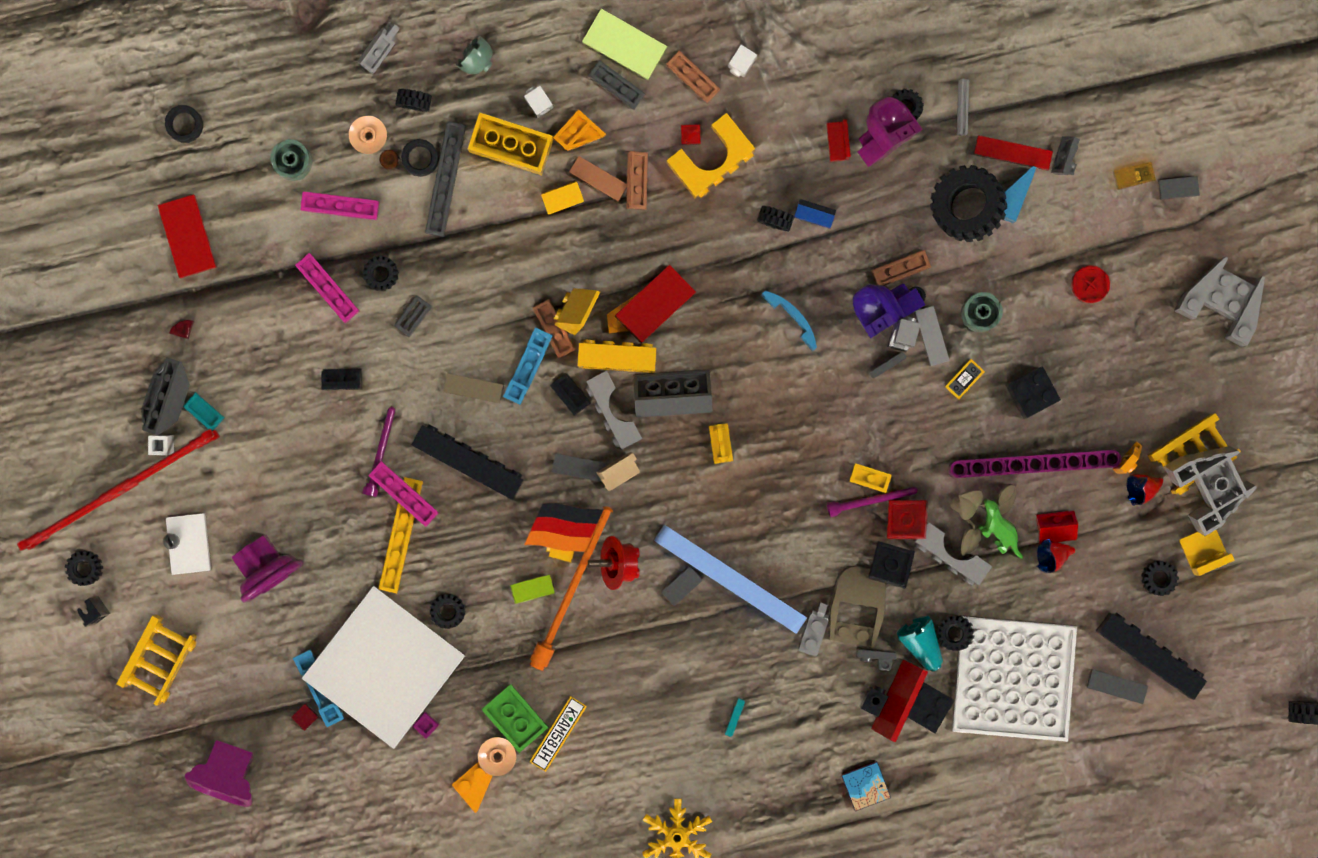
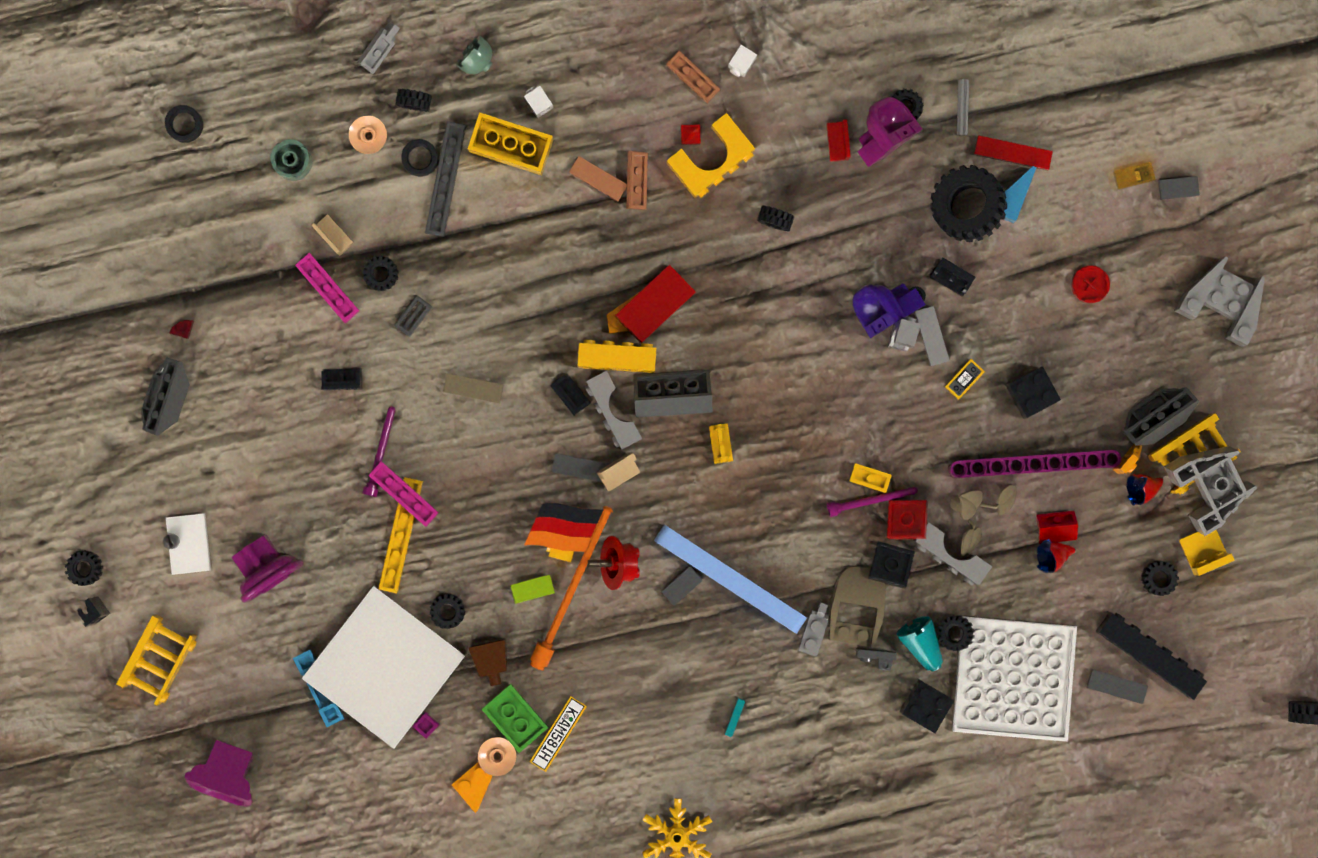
(116, 491): red bar -> none
(160, 444): white brick -> none
(187, 236): red tile -> none
(204, 412): teal tile -> none
(304, 716): dark red tile -> none
(333, 235): none -> tan panel
(339, 206): dark pink plate -> none
(389, 159): reddish brown tile -> none
(467, 462): black brick -> none
(490, 660): none -> reddish brown torso
(528, 366): dark azure slope -> none
(560, 341): nougat tile -> none
(562, 197): yellow hinge -> none
(576, 309): yellow slope -> none
(578, 132): light orange wing -> none
(616, 85): dark grey tile -> none
(624, 44): yellowish green tile -> none
(774, 300): dark azure slope -> none
(815, 213): blue tile -> none
(866, 786): tile -> none
(876, 707): black brick -> none
(887, 365): dark grey tile -> none
(900, 700): red tile -> none
(901, 268): nougat tile -> none
(952, 277): none -> black hinge
(990, 305): sand green brick -> none
(1001, 527): bright green animal -> none
(1063, 162): dark grey hinge -> none
(1159, 415): none -> dark grey wedge

